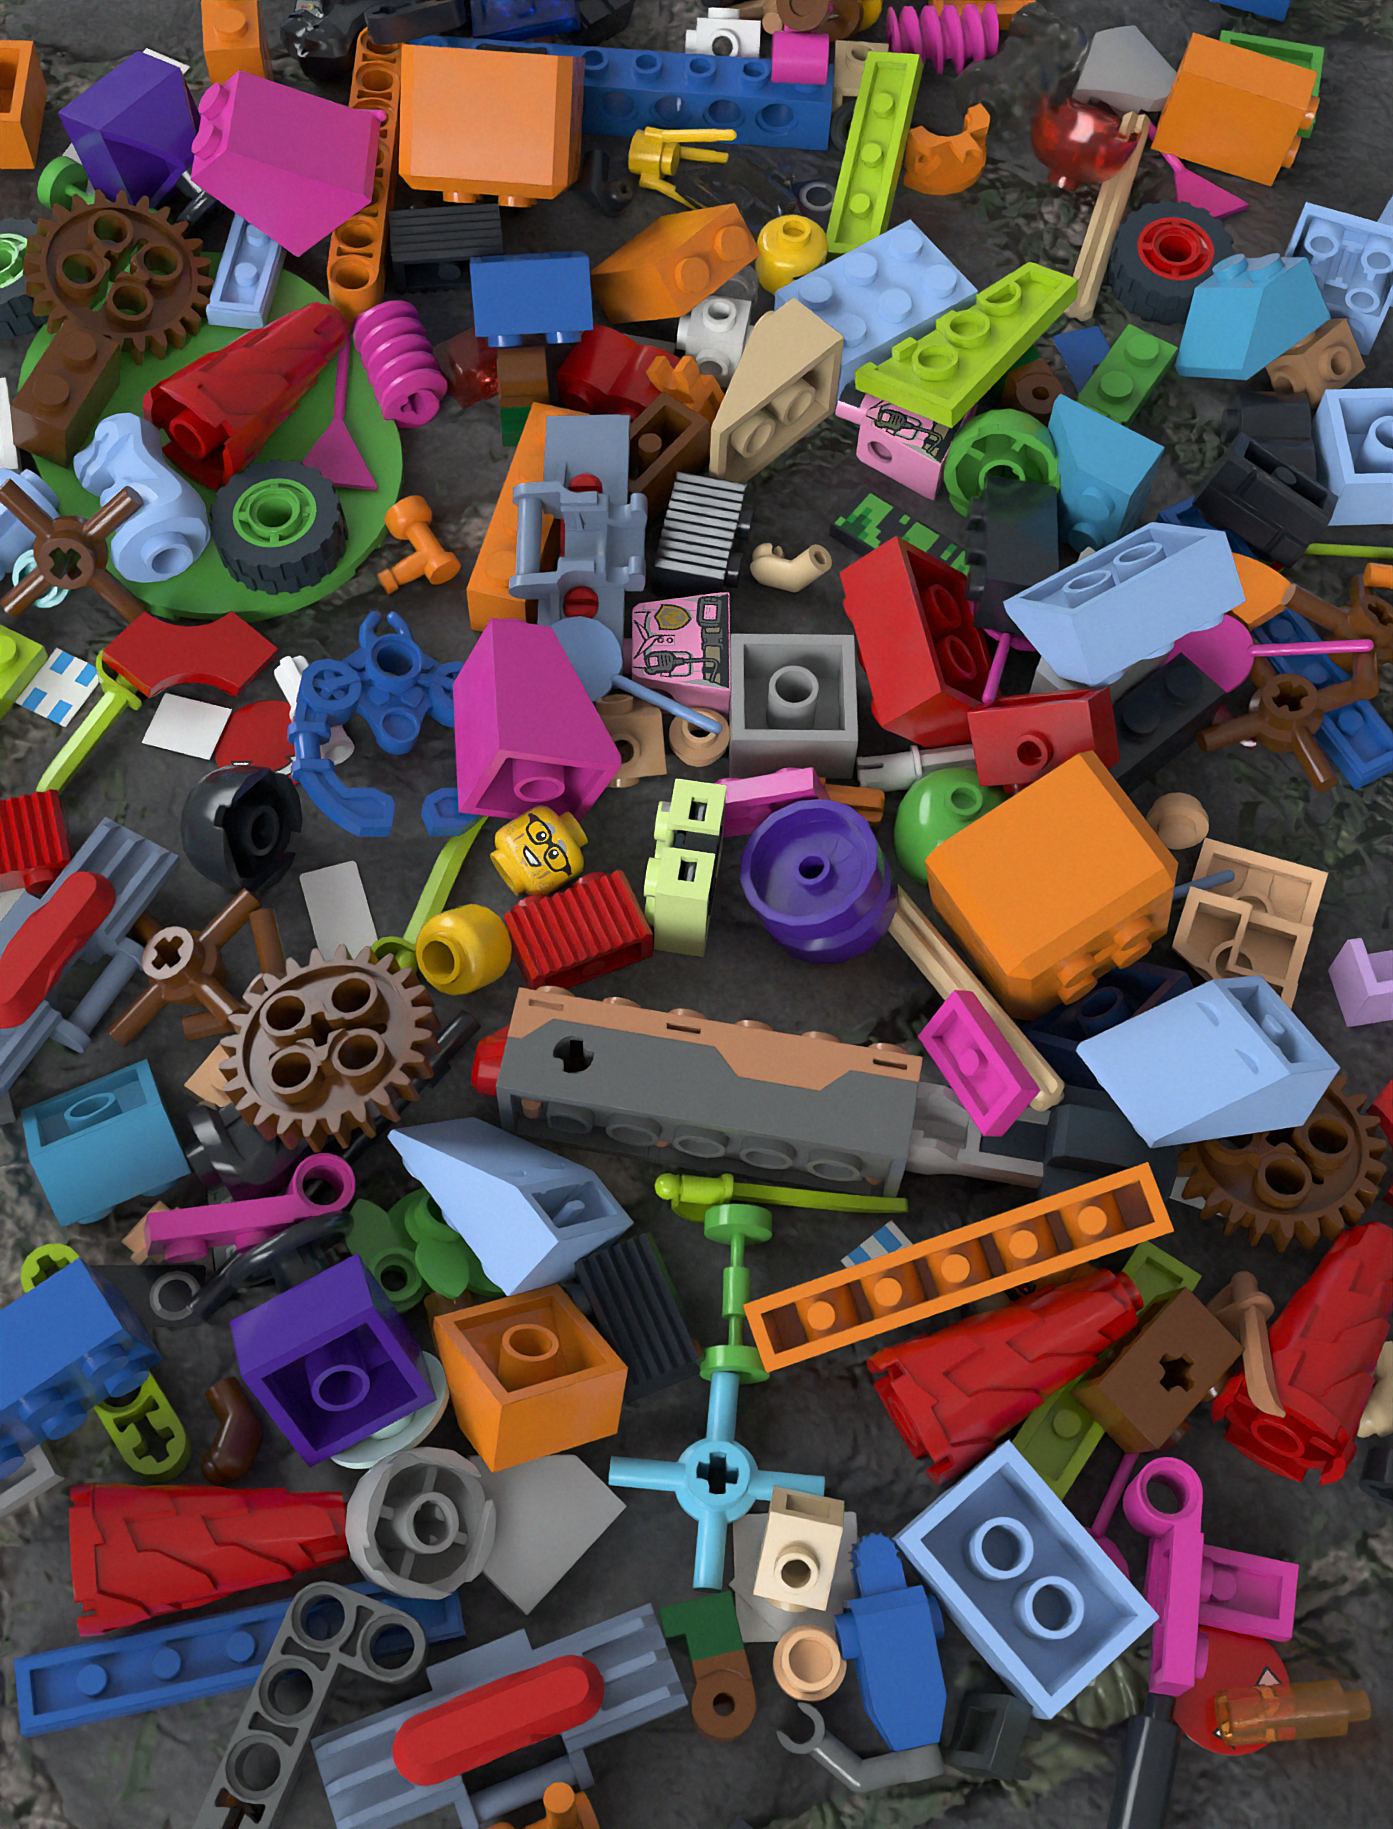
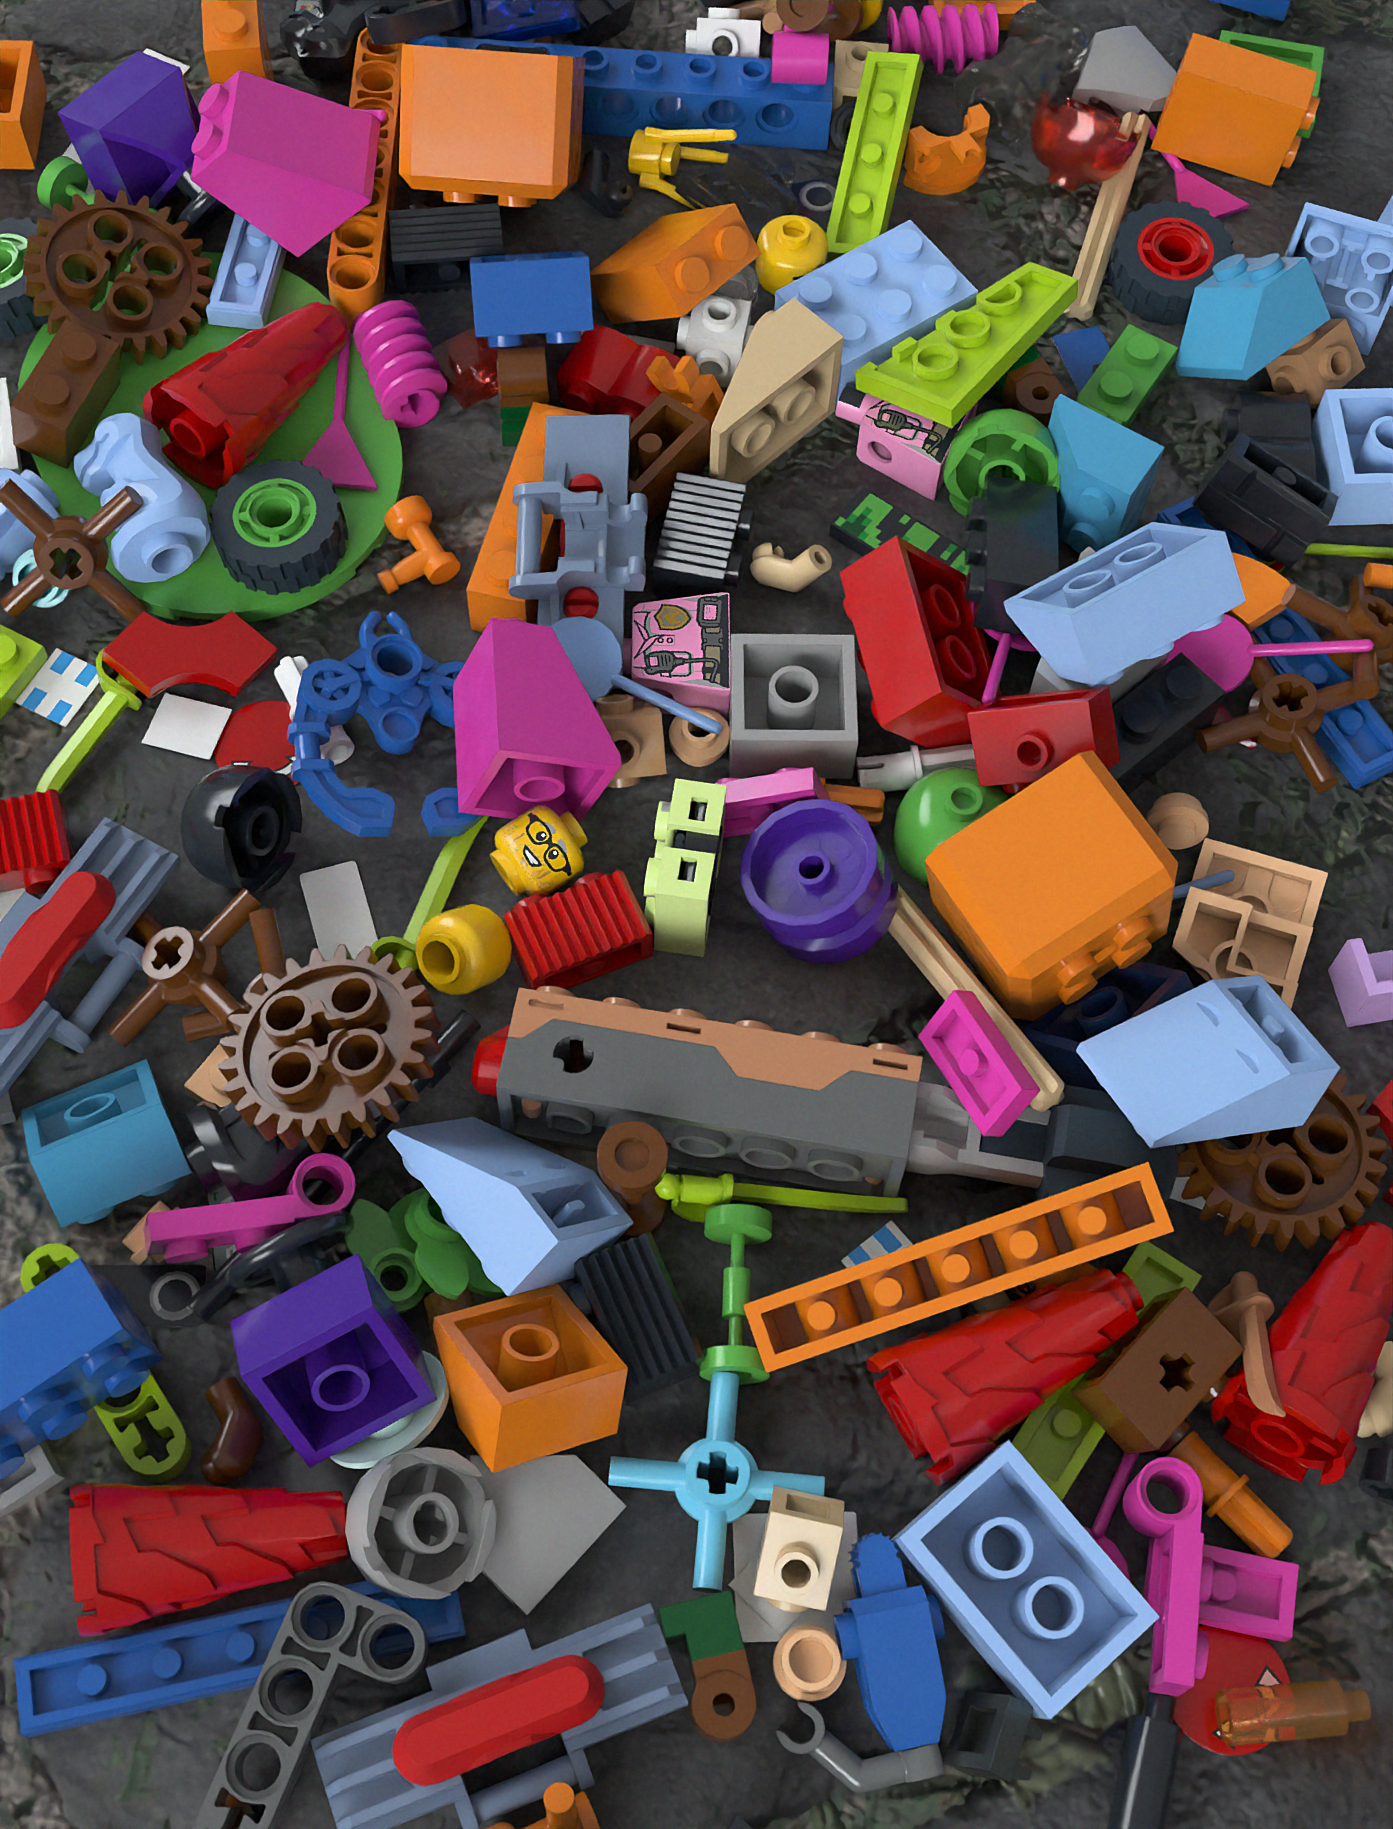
(632, 1163): none -> reddish brown wheel
(1232, 1500): none -> orange axle

